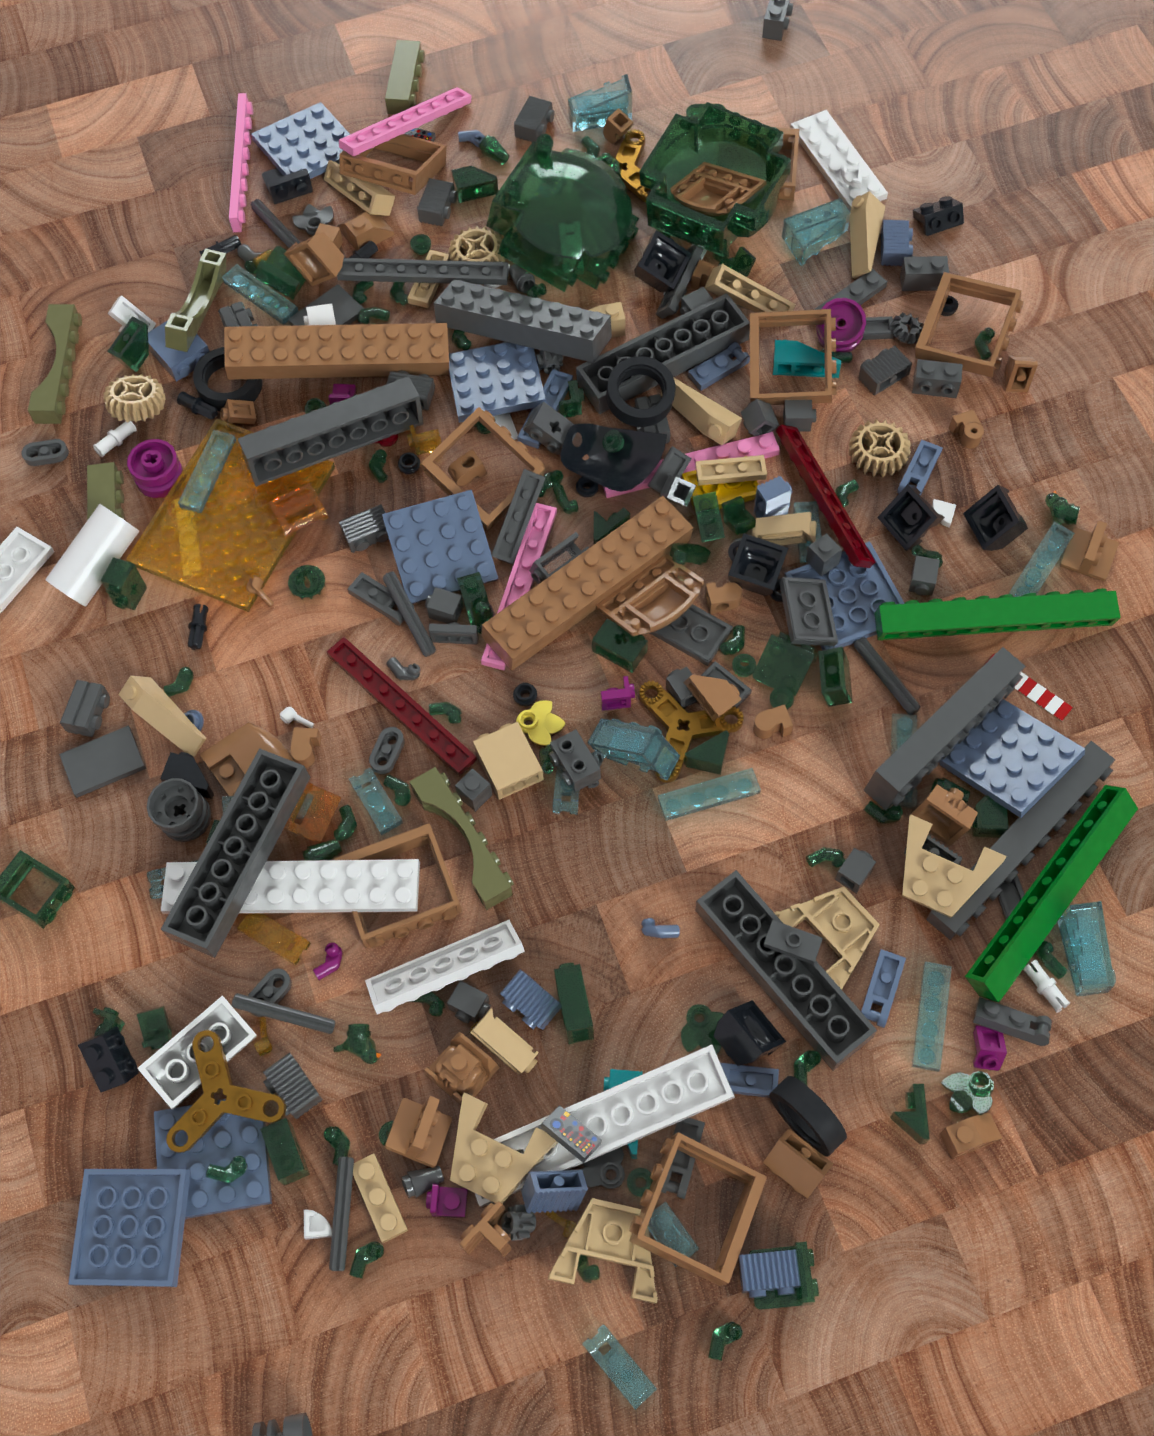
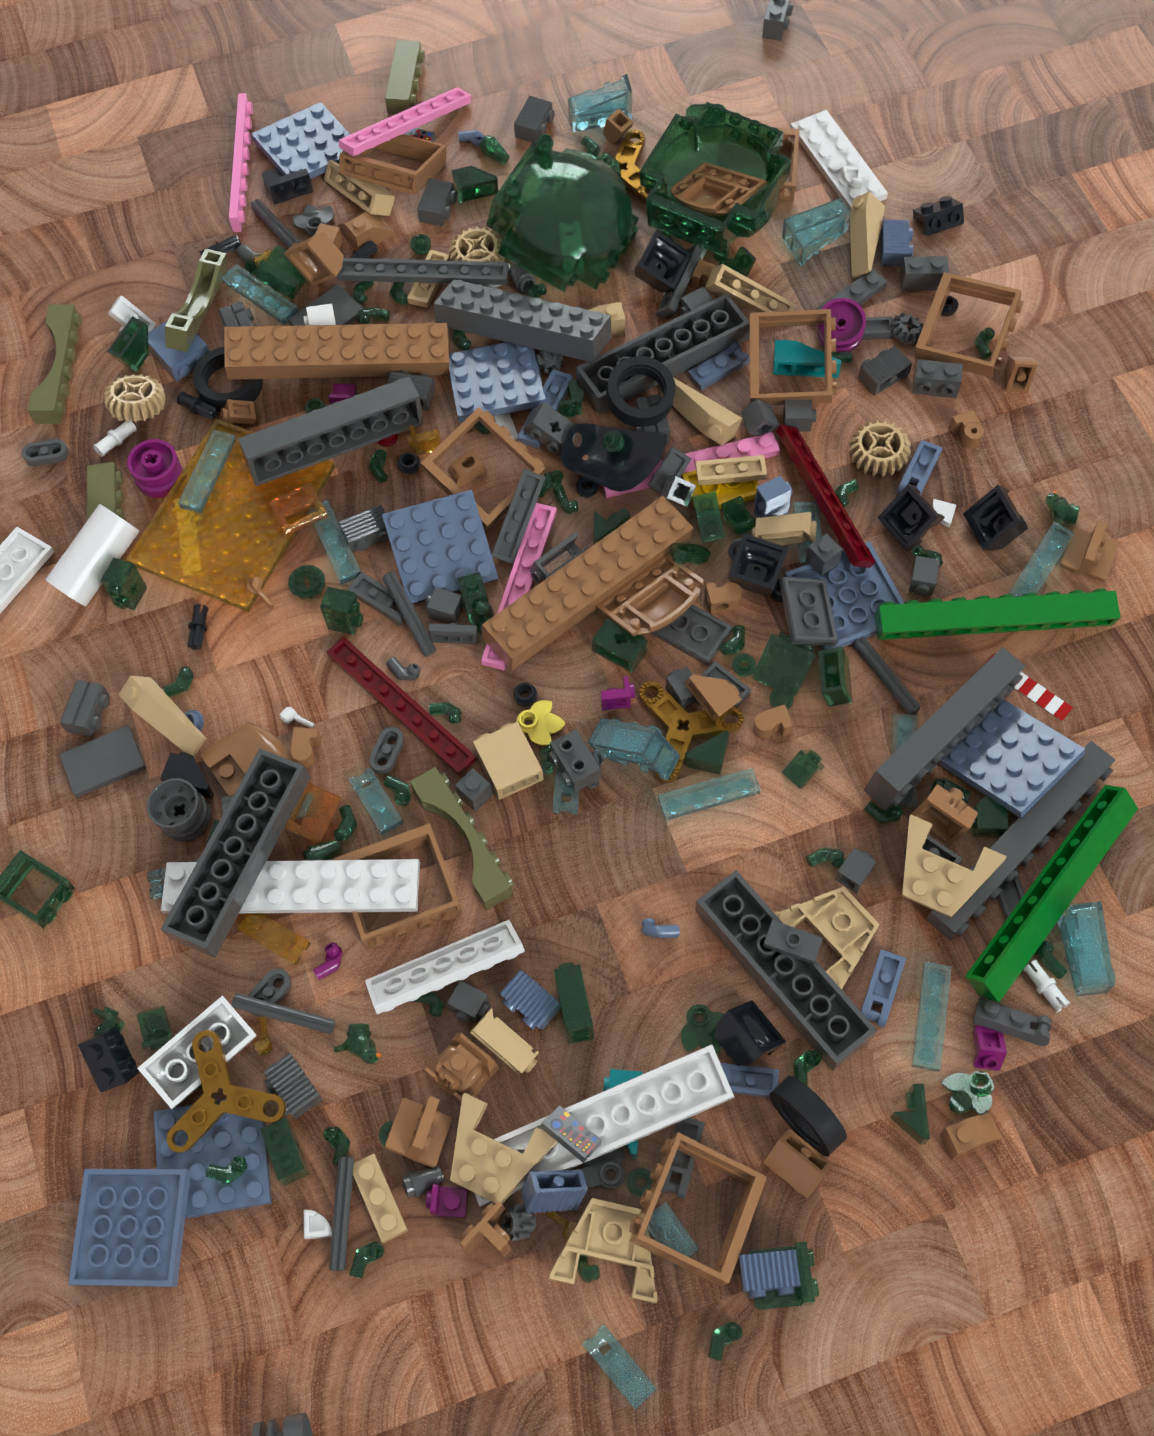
(336, 546): none -> clear light blue plate
(341, 611): none -> clear green brick
(803, 767): none -> clear green bracket

